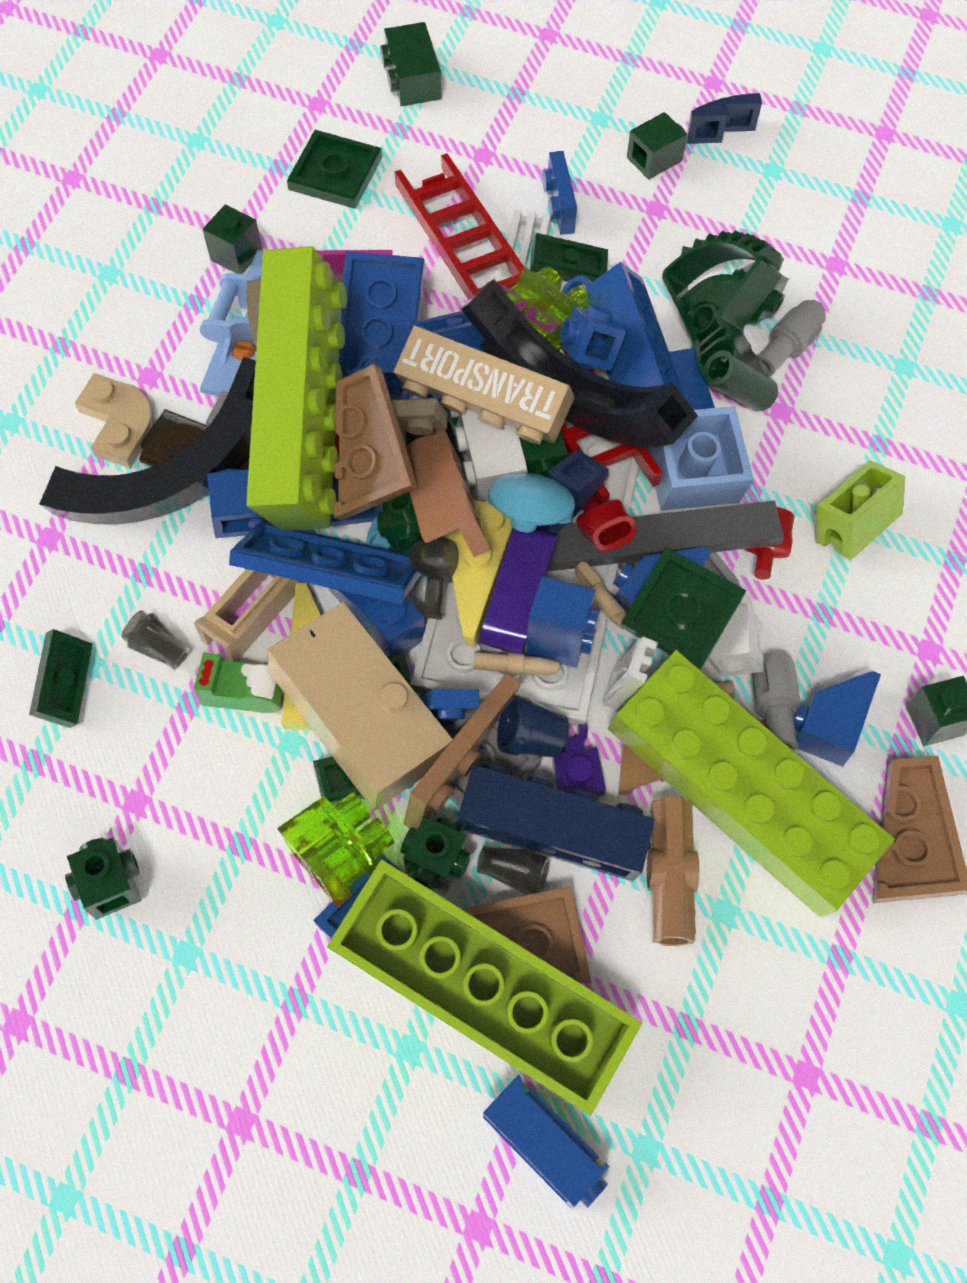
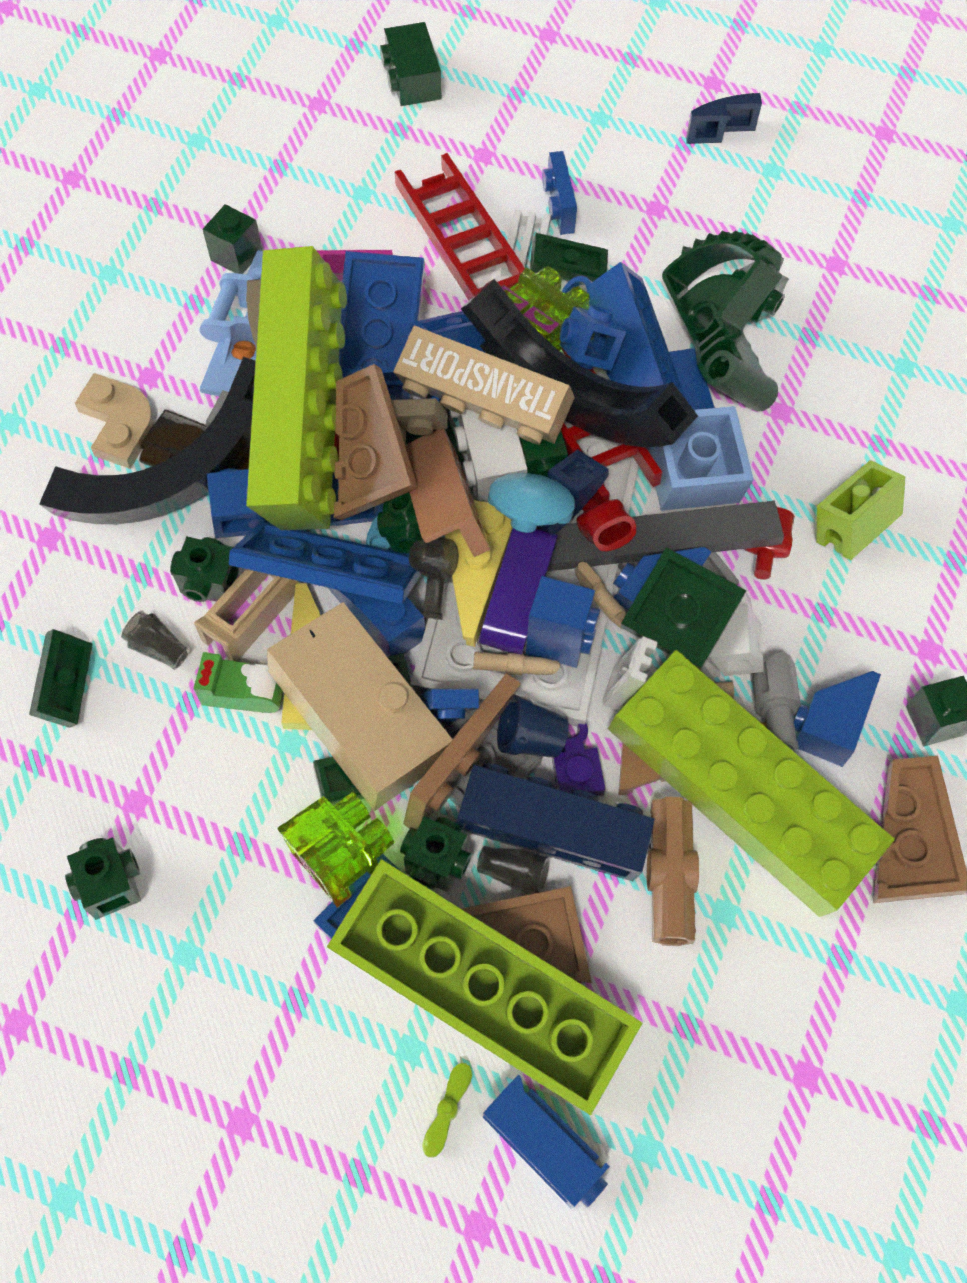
(203, 569): none -> dark green brick
(334, 169): dark green tile -> none
(447, 1110): none -> lime piece
(656, 145): dark green brick -> none
(792, 334): light grey arm -> none

